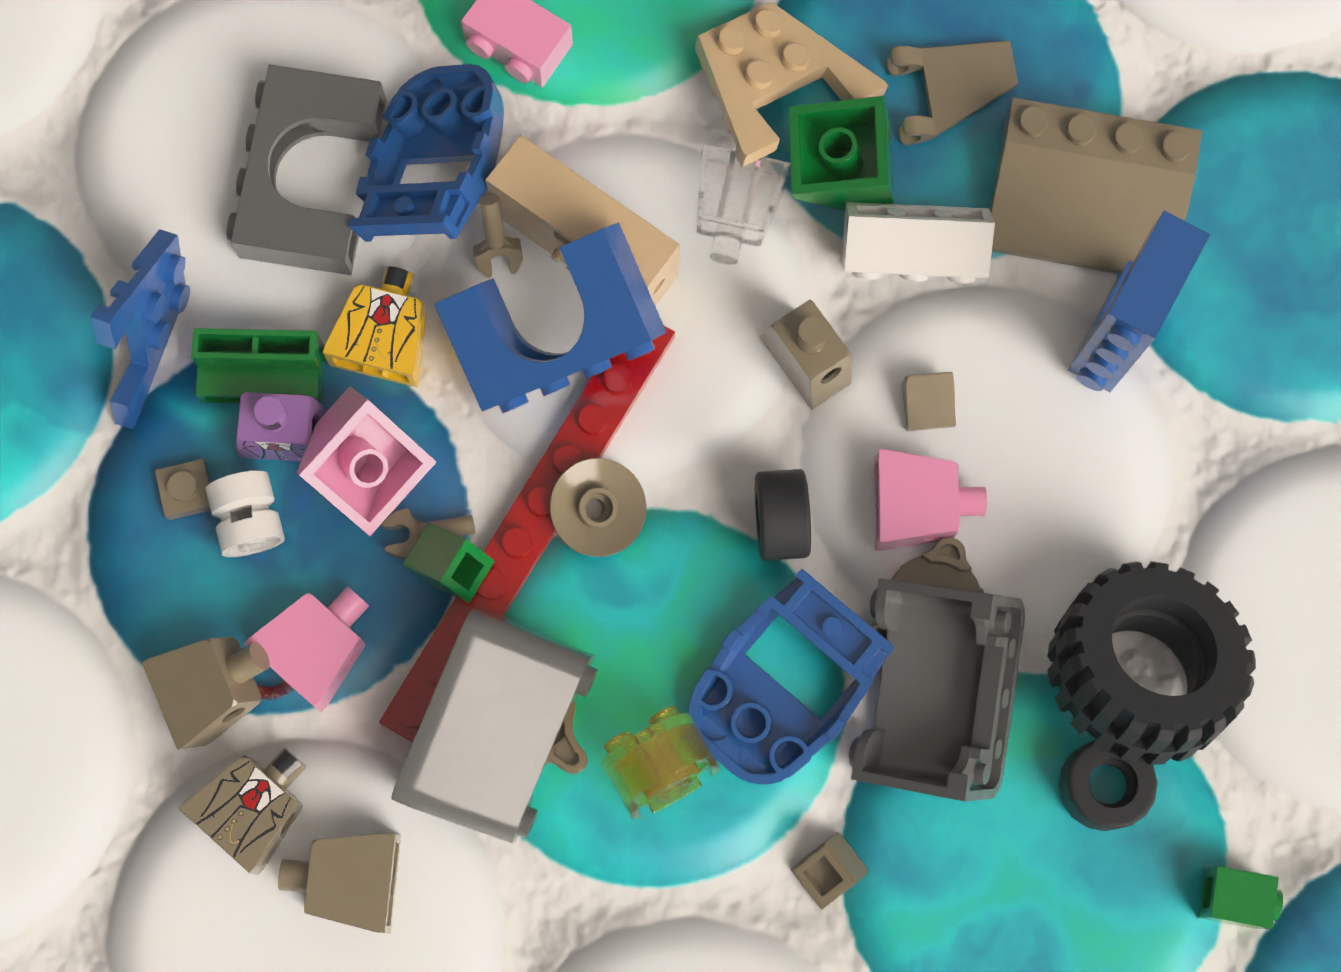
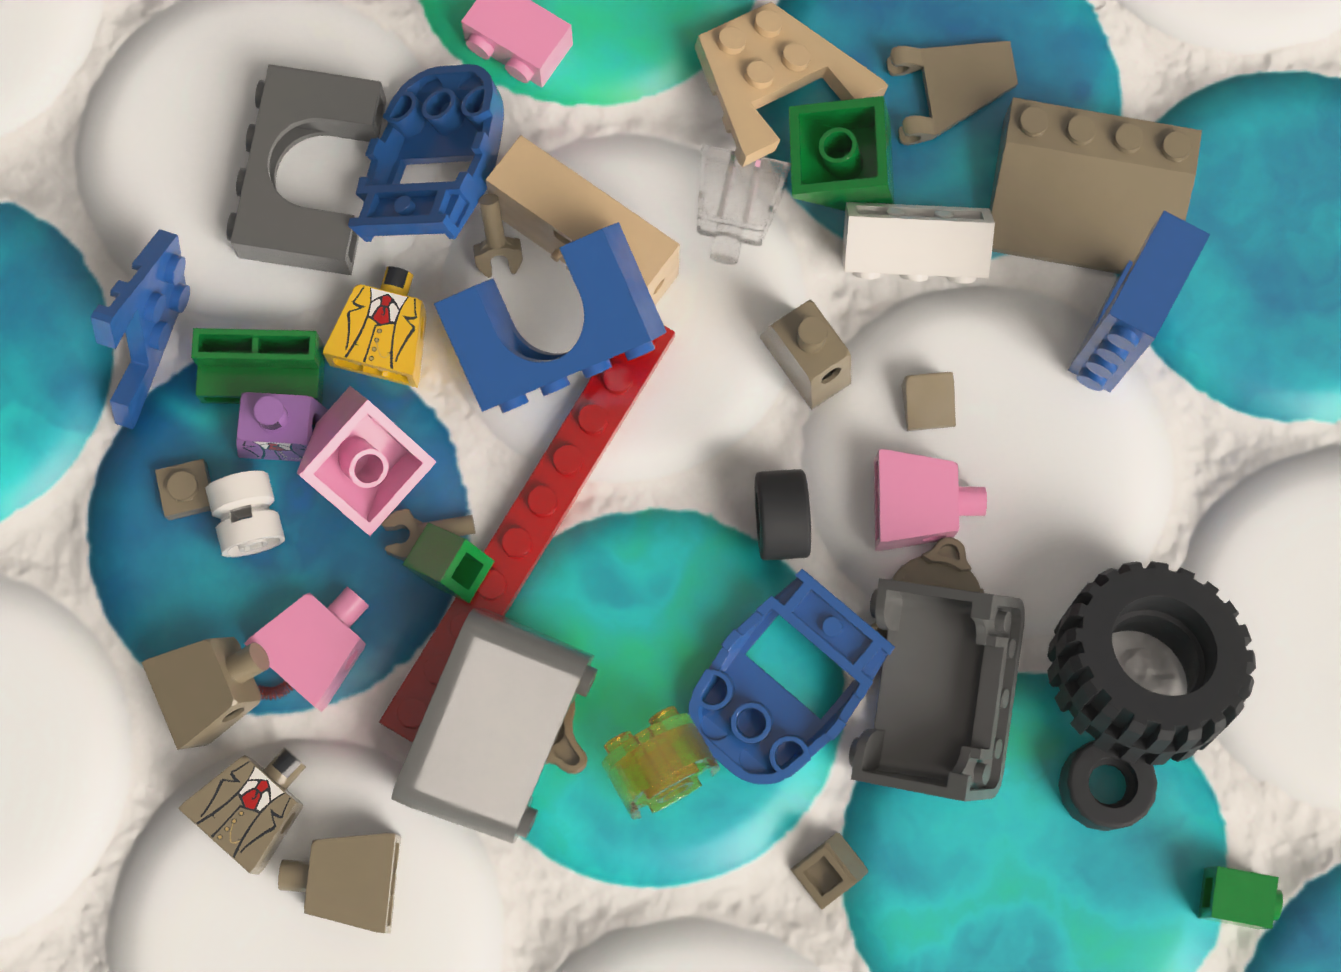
(621, 503): dark tan dish -> none

